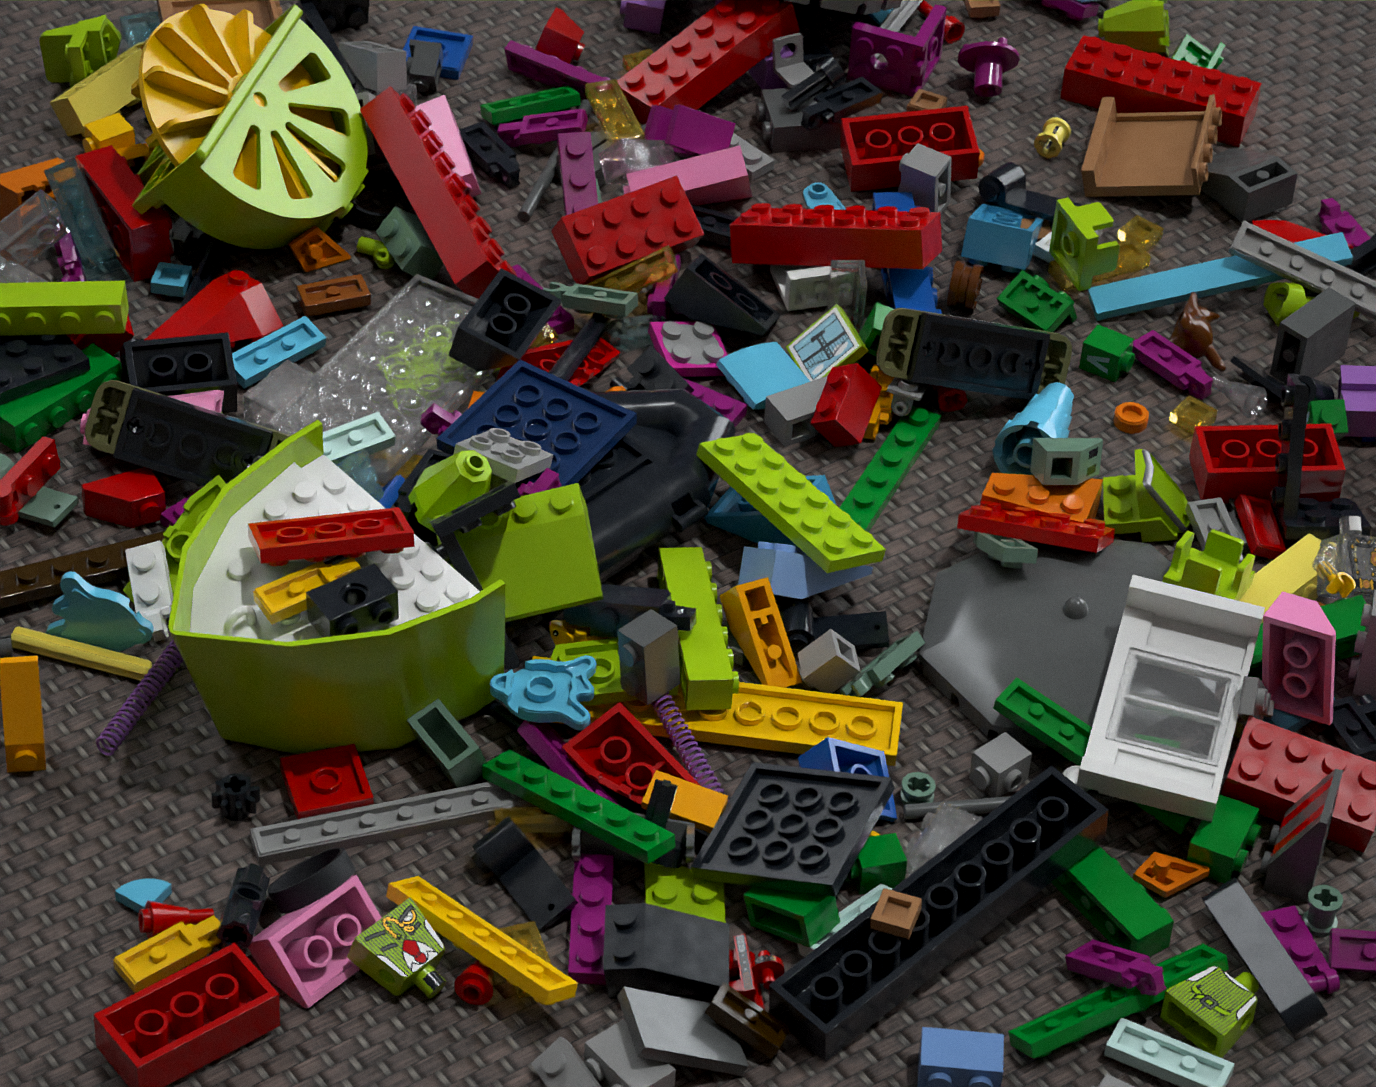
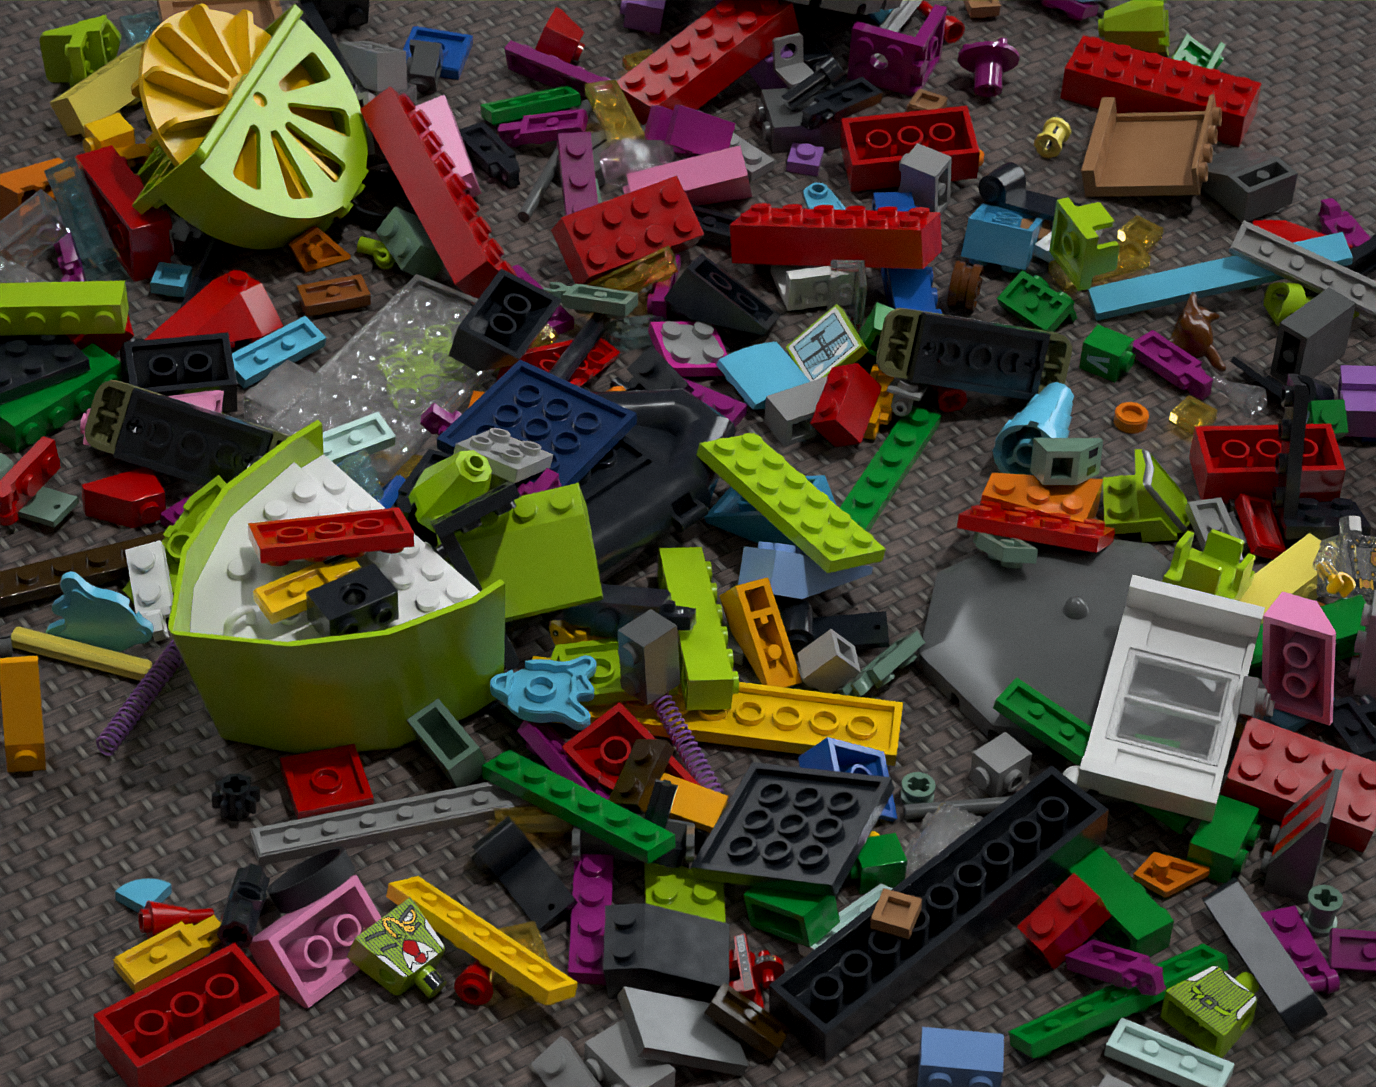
(637, 778): none -> dark brown plate
(805, 159): none -> medium lavender plate
(1064, 921): none -> red brick

